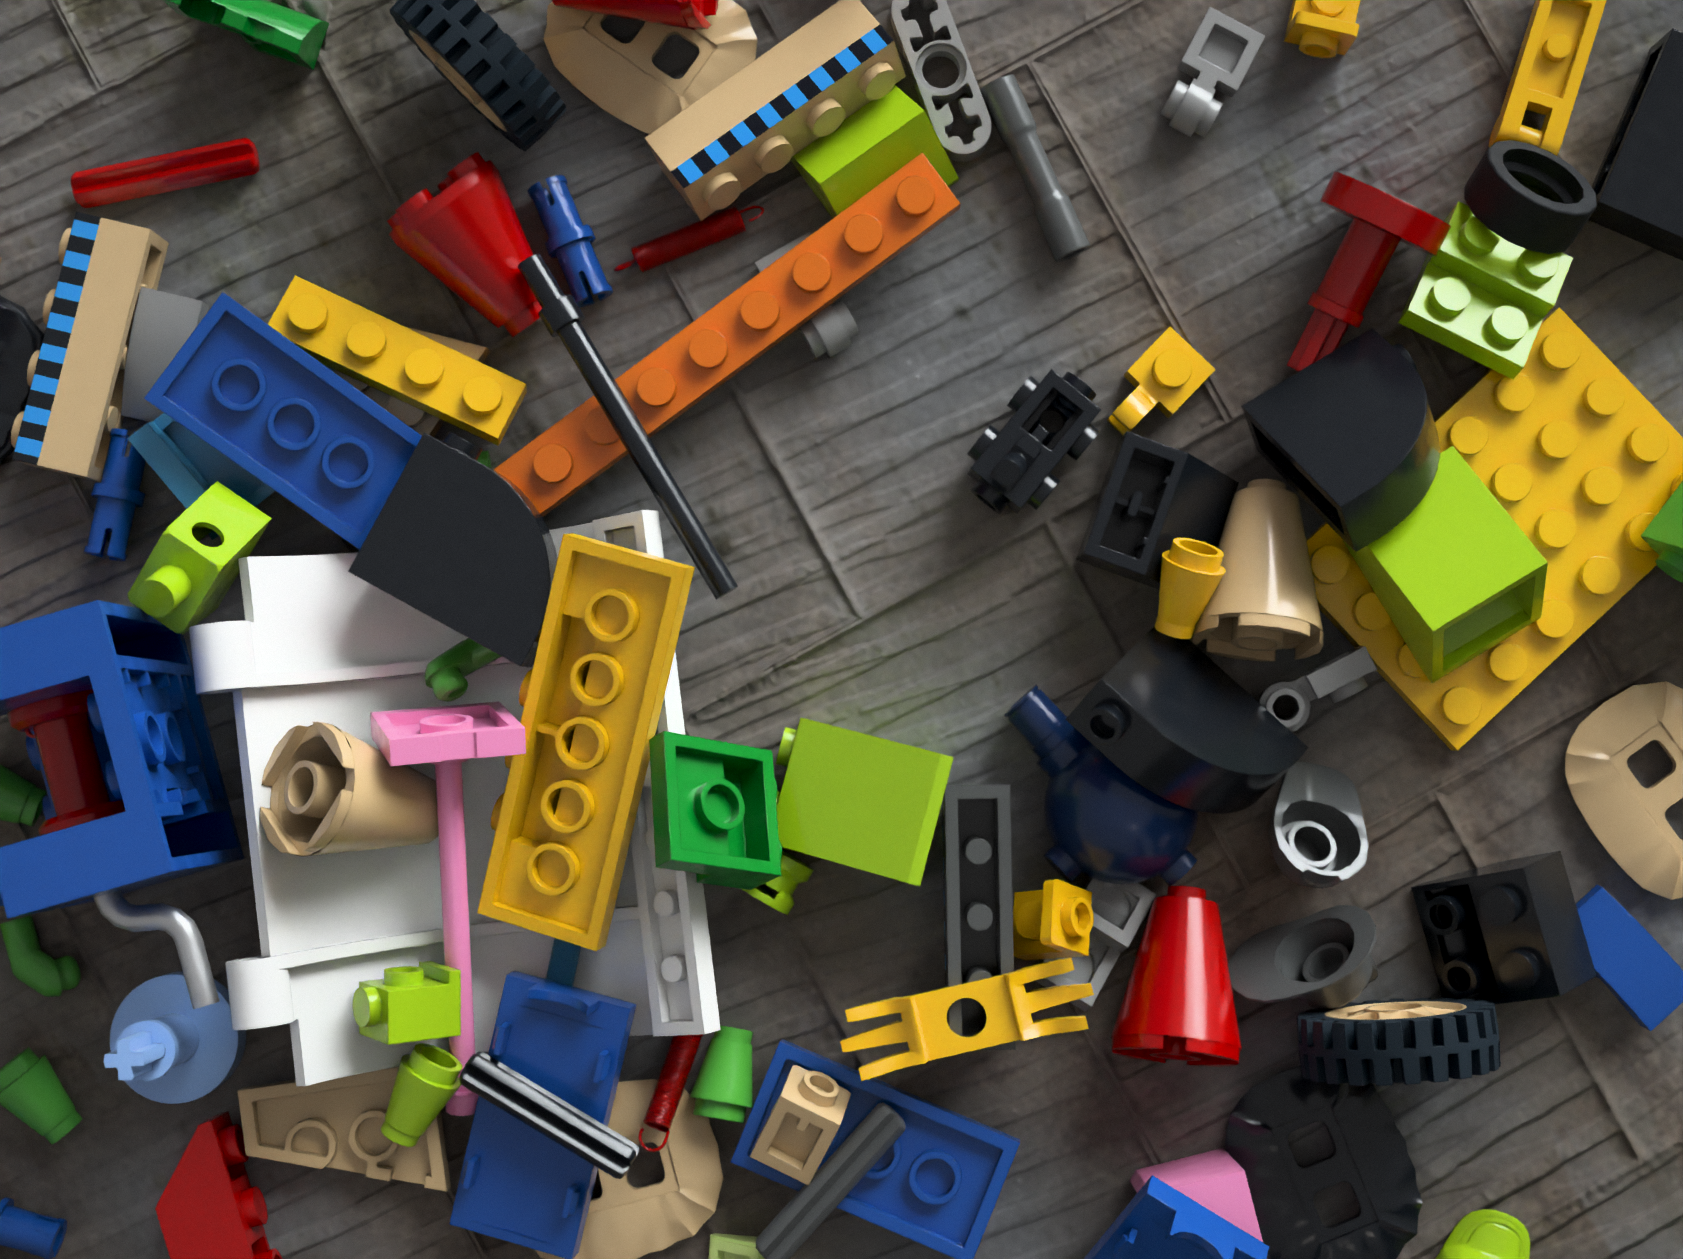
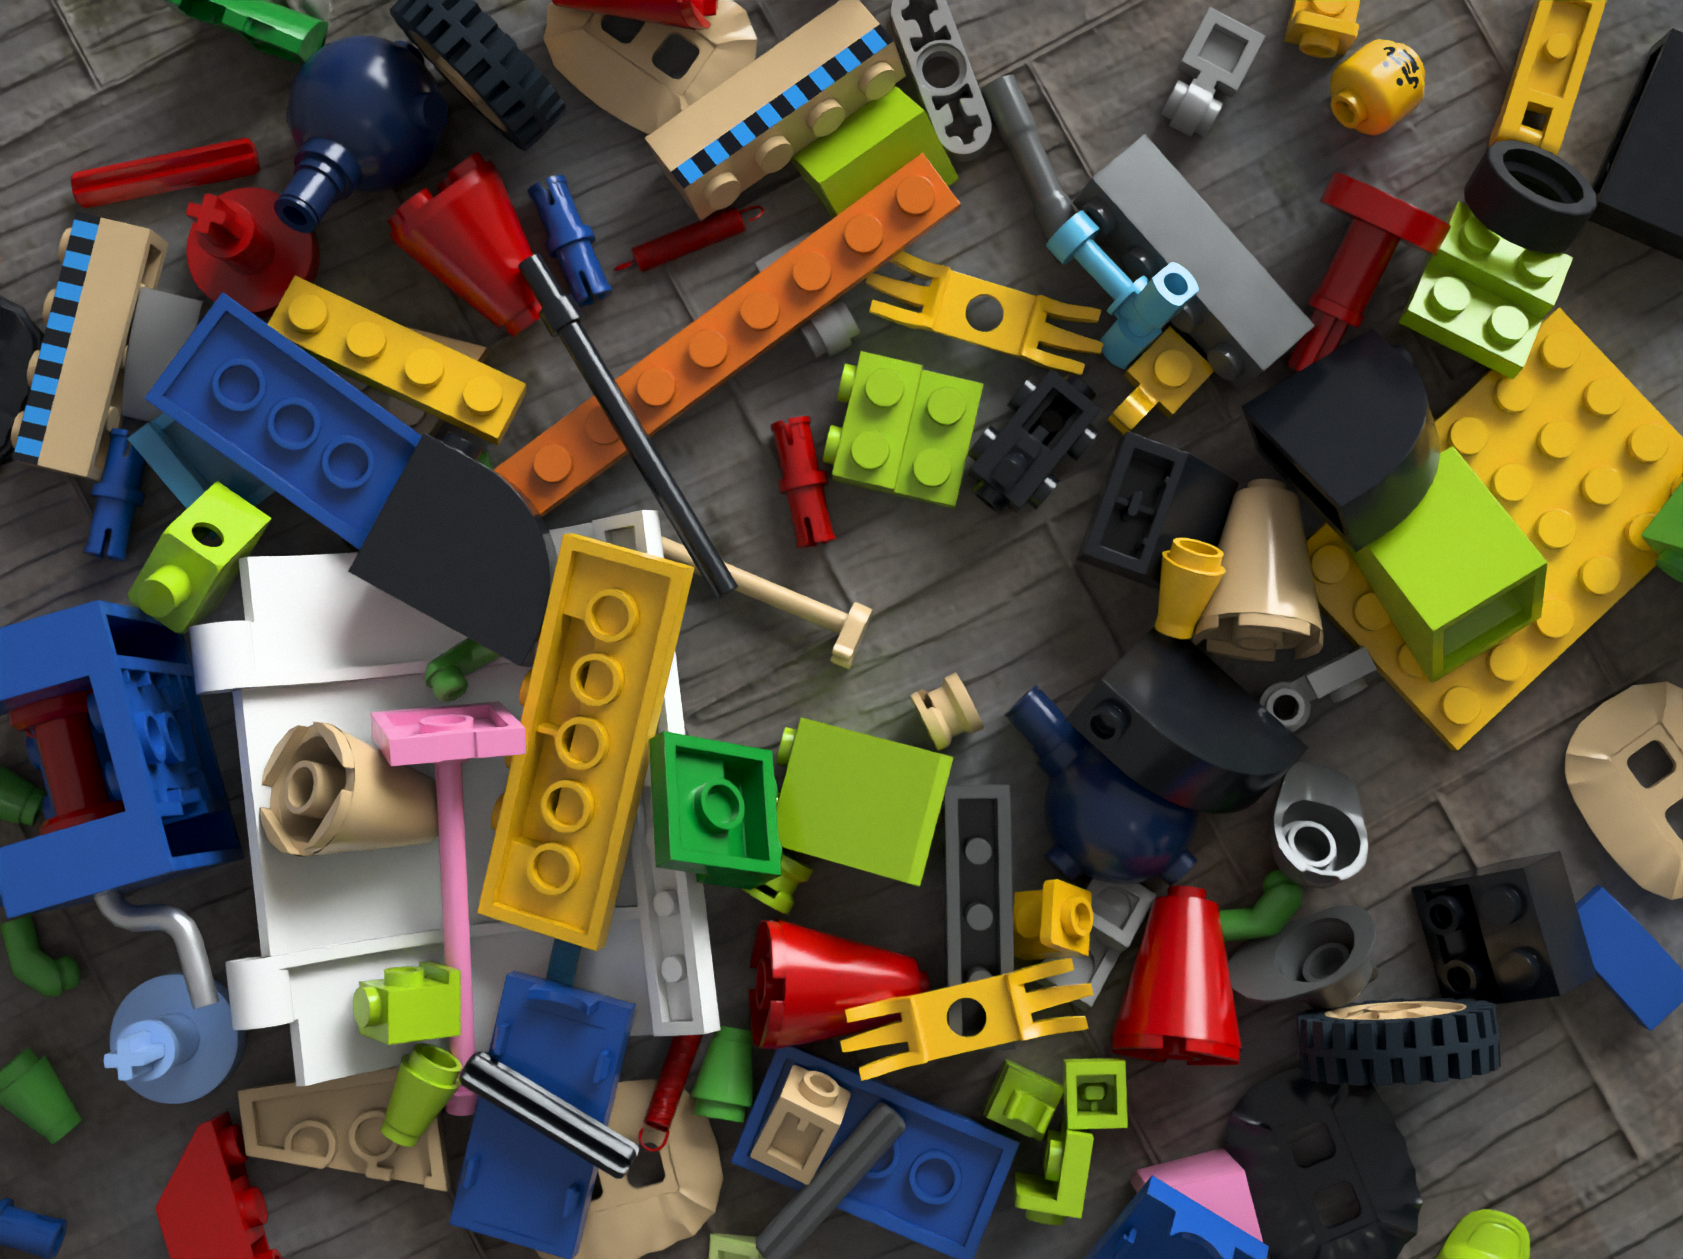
(247, 250): none -> red piece
(361, 123): none -> dark blue piece
(803, 482): none -> red pin
(813, 977): none -> red cone
(849, 626): none -> tan piece
(903, 429): none -> lime plate
(947, 711): none -> tan wheel
(1022, 321): none -> yellow piece
(1022, 1100): none -> lime piece
(1064, 1185): none -> lime bracket
(1095, 1093): none -> lime piece
(1139, 306): none -> medium azure bar
(1159, 219): none -> brick
(1269, 914): none -> bright green arm
(1378, 86): none -> yellow head

